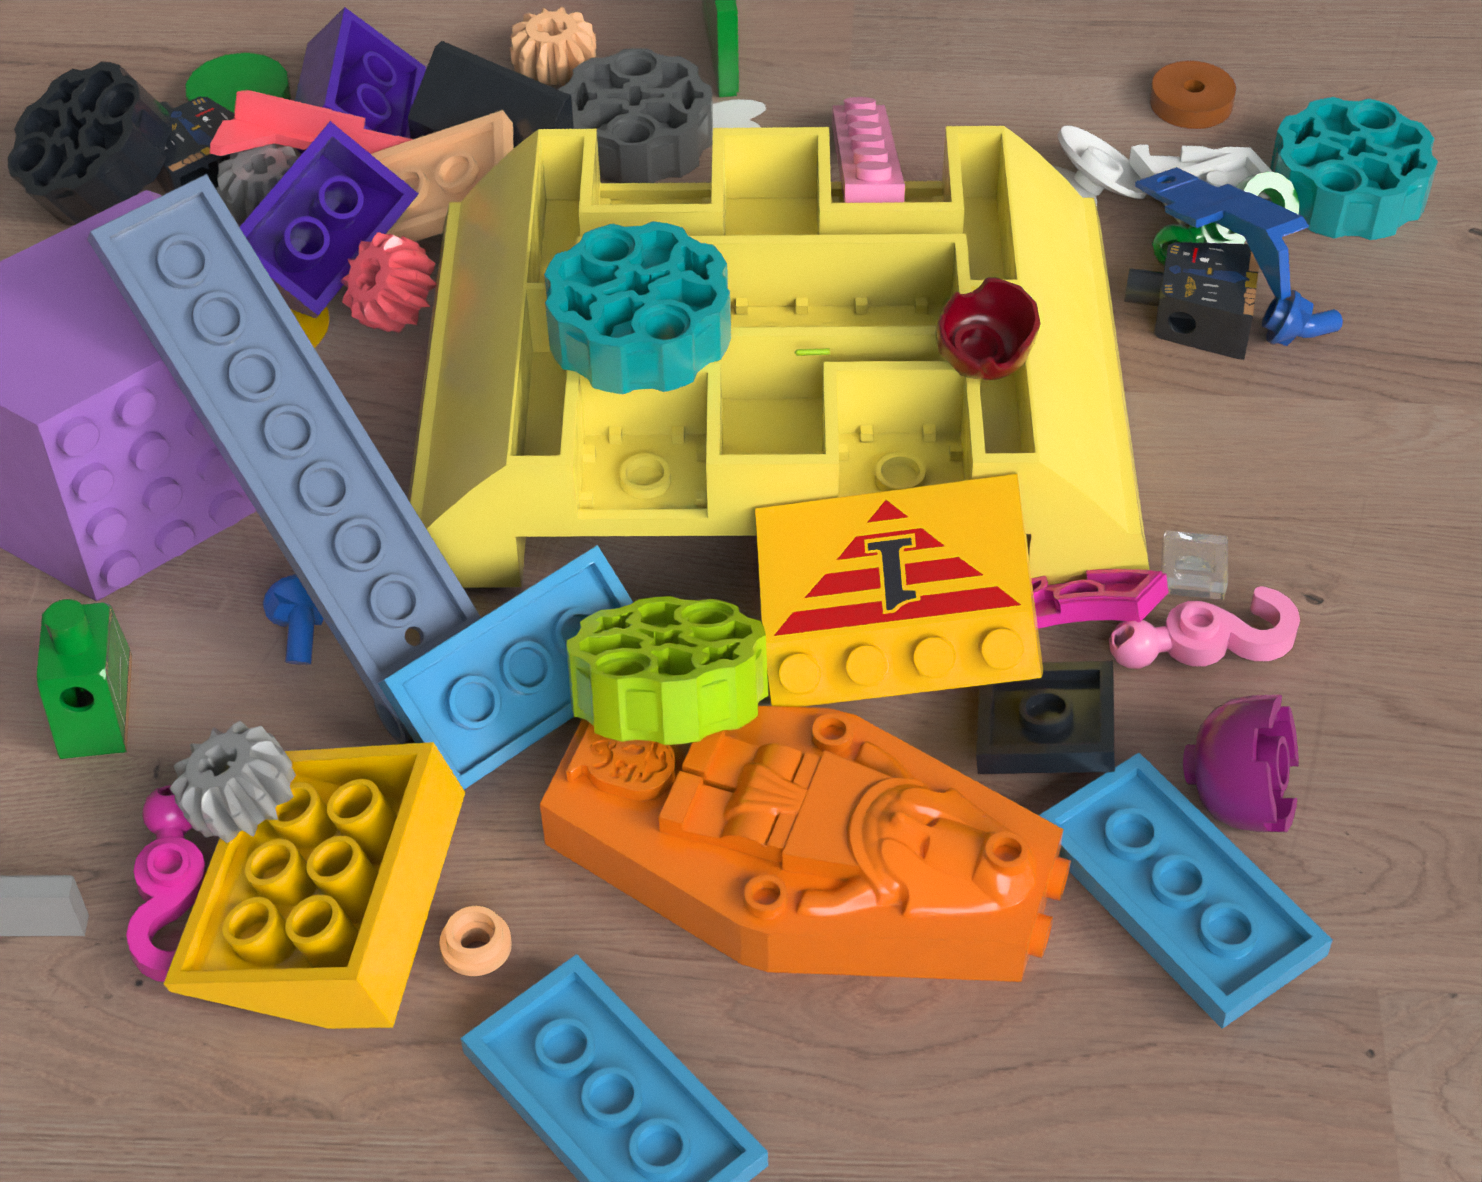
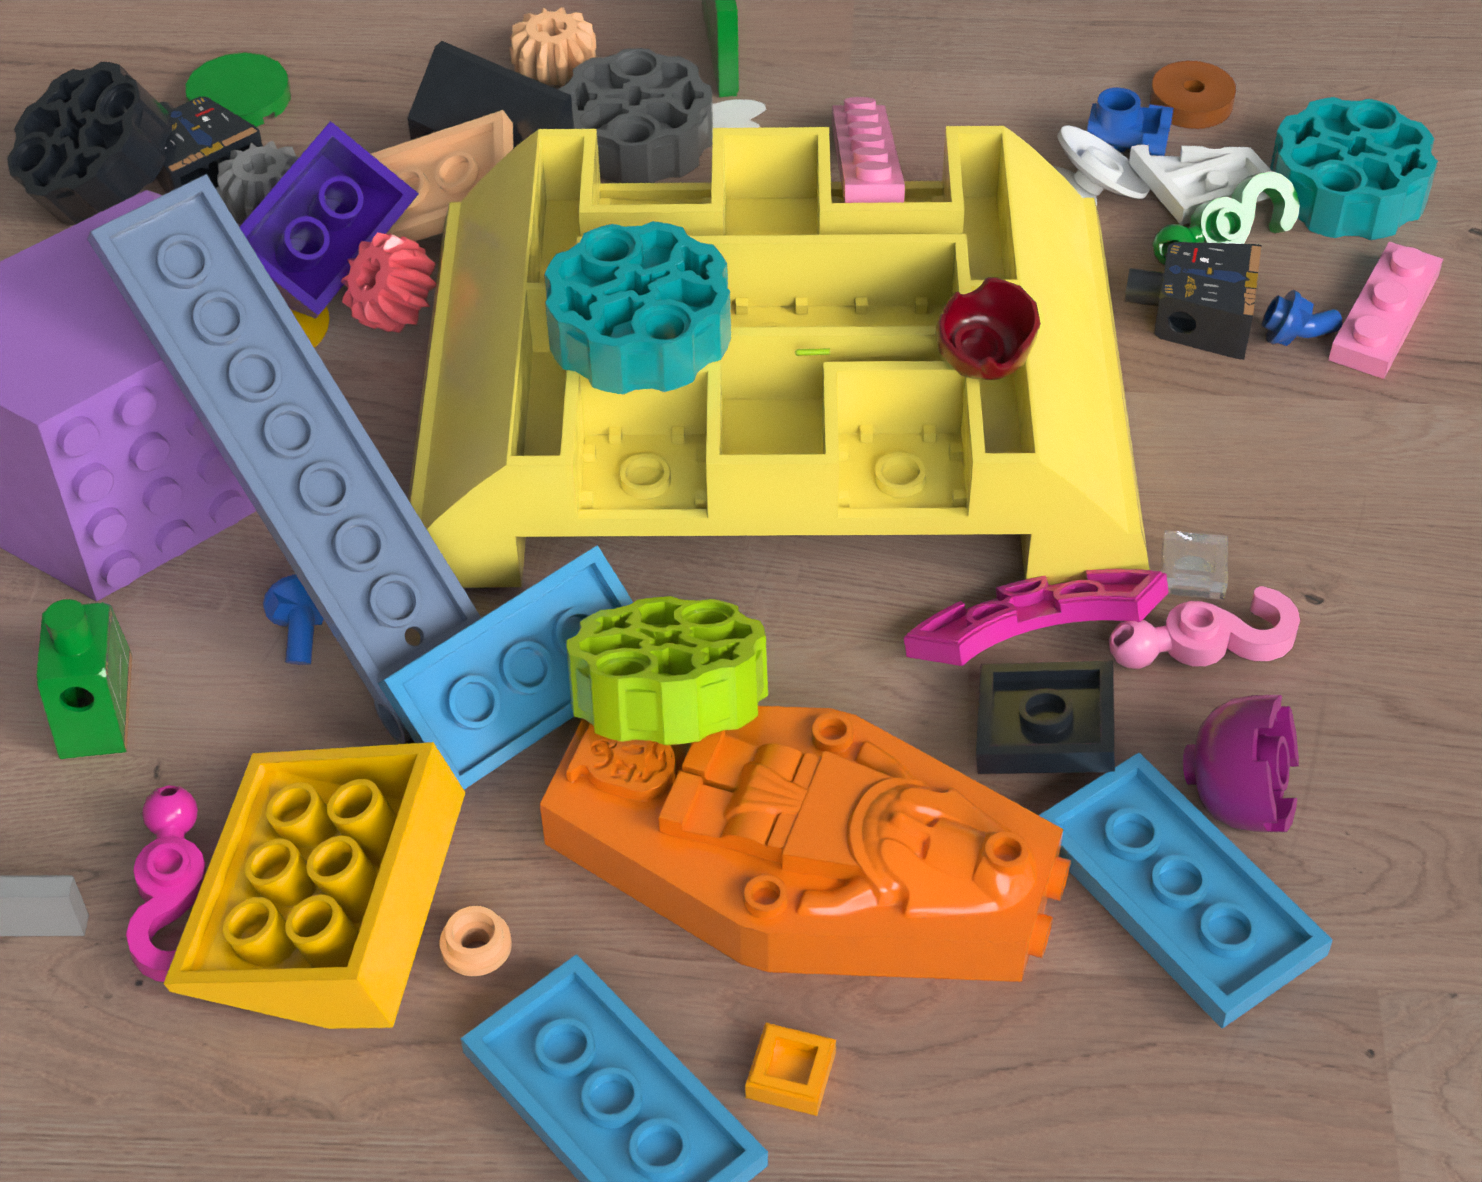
(233, 781): light grey gear -> none
(276, 120): coral piece -> none
(360, 74): dark purple slope -> none
(790, 1069): none -> light orange tile
(897, 592): yellow slope -> none
(1124, 123): none -> blue plate
(1235, 209): blue piece -> none
(1385, 310): none -> bright pink plate

